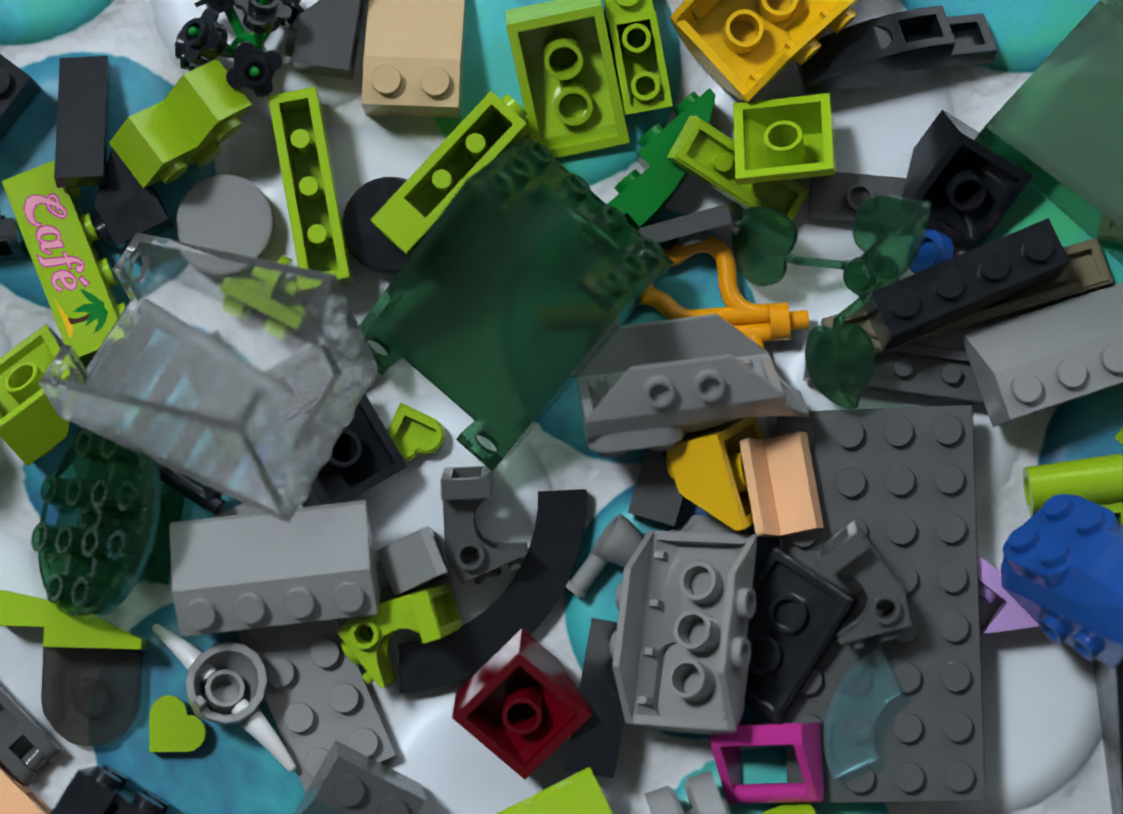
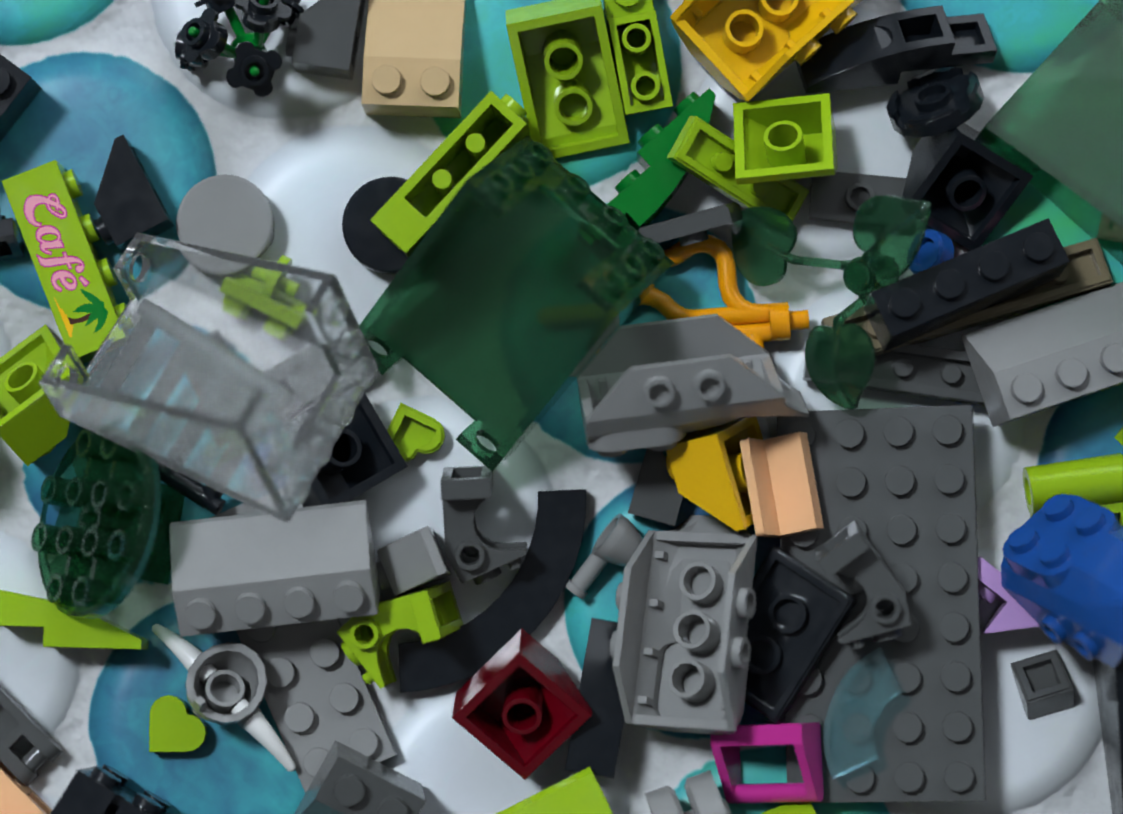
(82, 121): black tile -> none
(91, 692): clear smoke tile -> none
(182, 127): lime brick -> none
(310, 183): lime brick -> none
(935, 102): none -> black tile
(1043, 684): none -> dark grey slope

